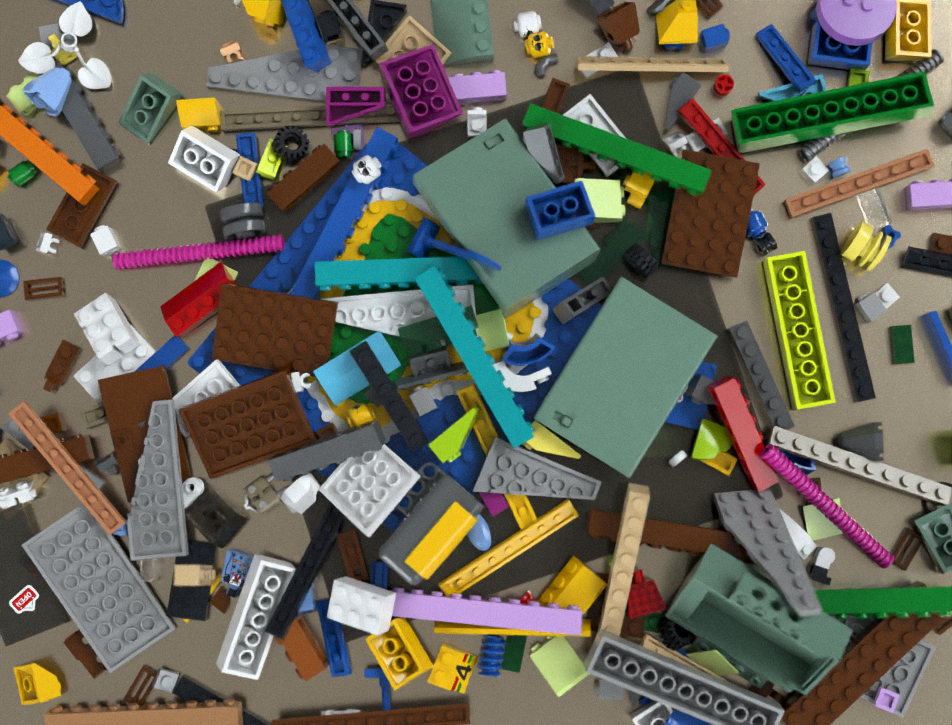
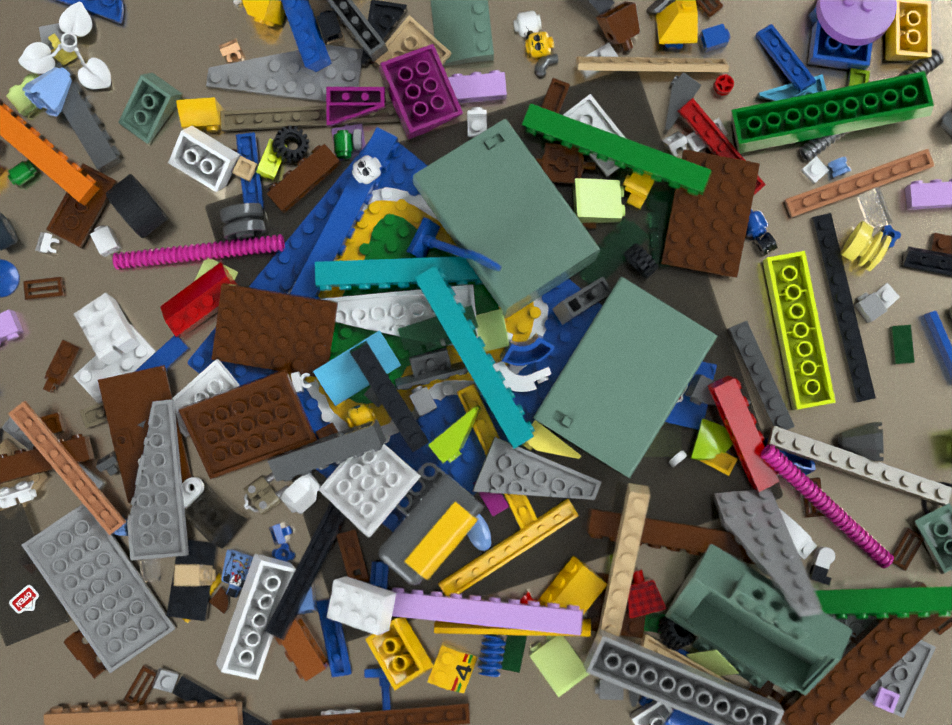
(36, 684): yellow slope -> none
(136, 206): none -> black tyre
(277, 553): none -> blue plate
(278, 533): none -> tile
(543, 148): slope -> none
(559, 210): blue brick -> none
(817, 524): yellowish green piece -> none

